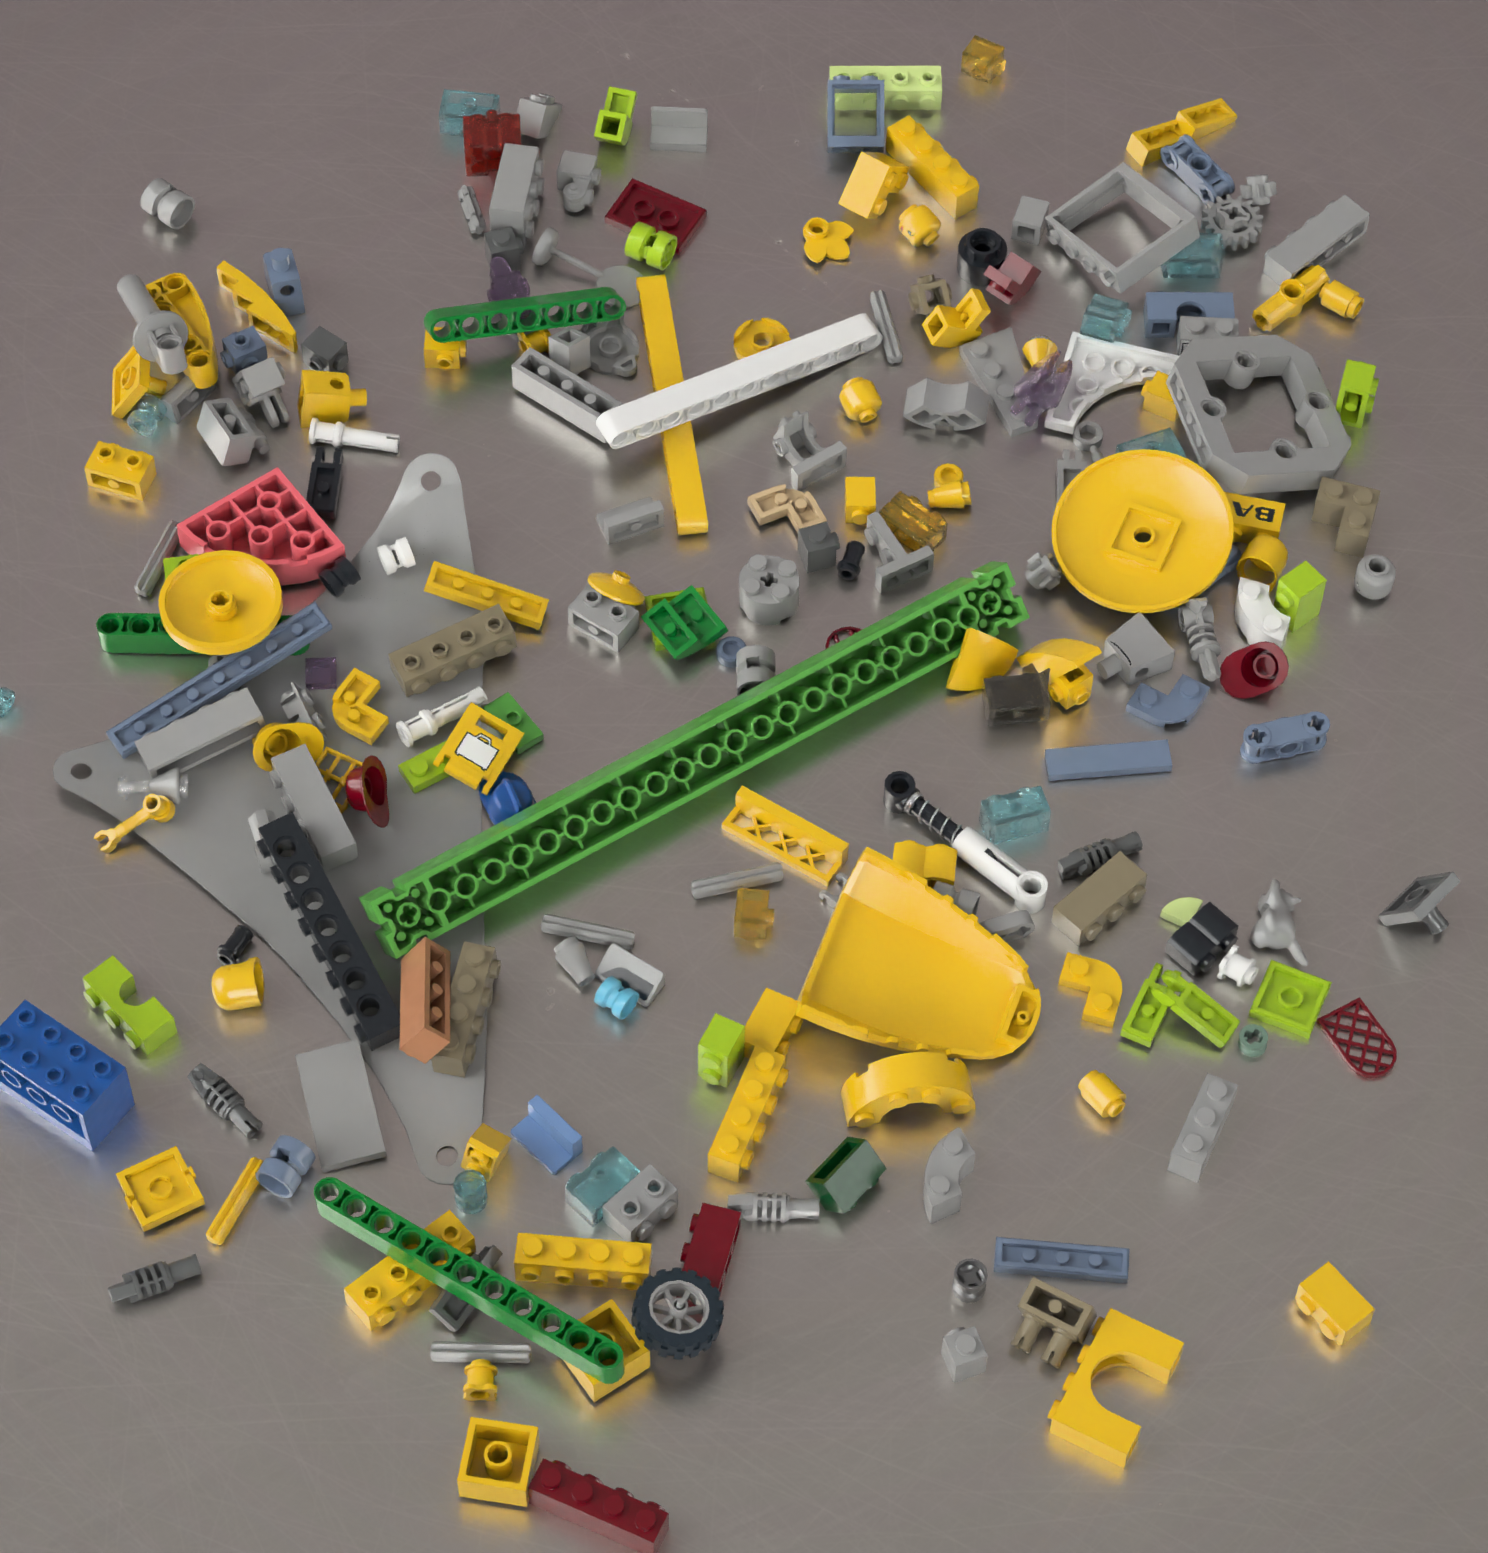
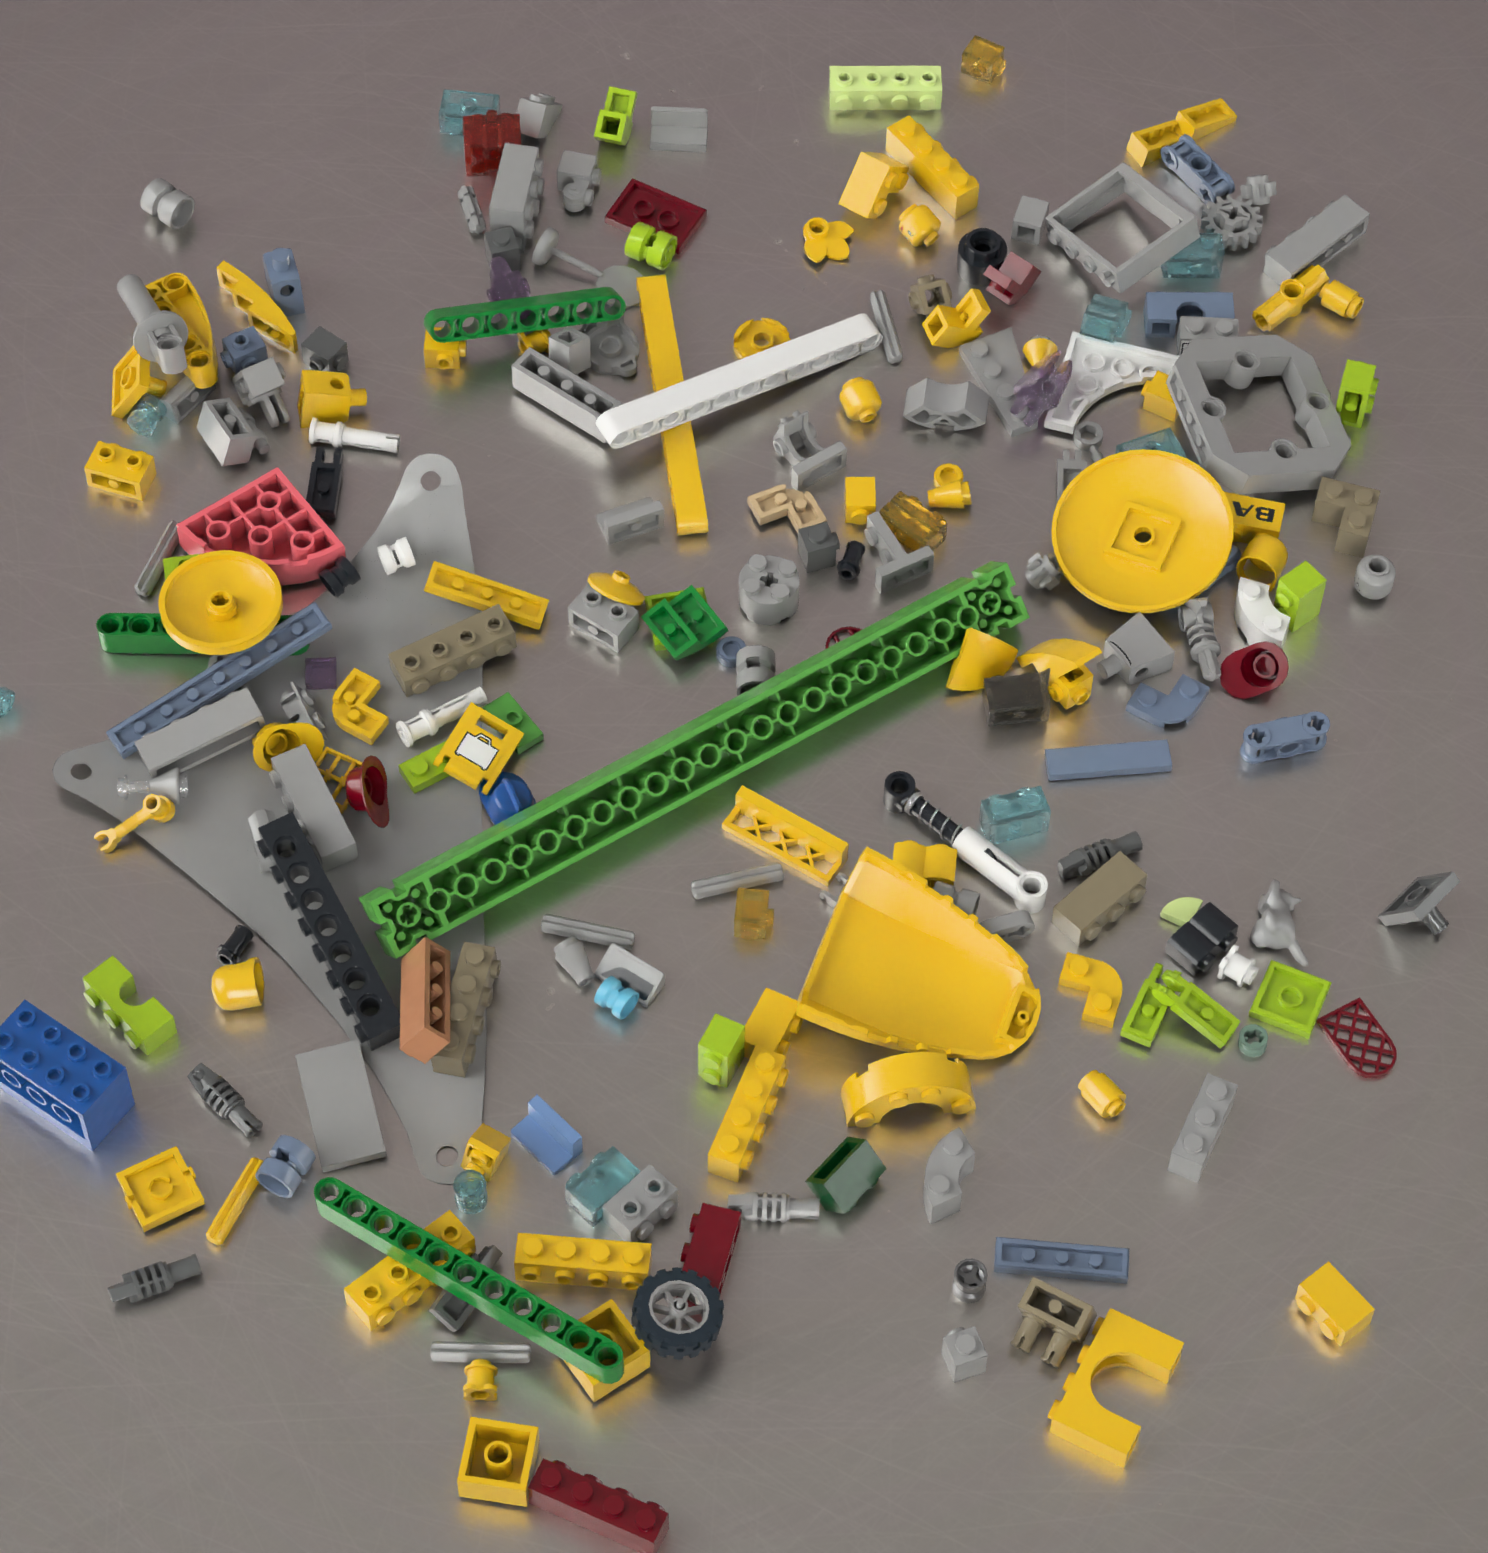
(855, 144): sand blue window -> none

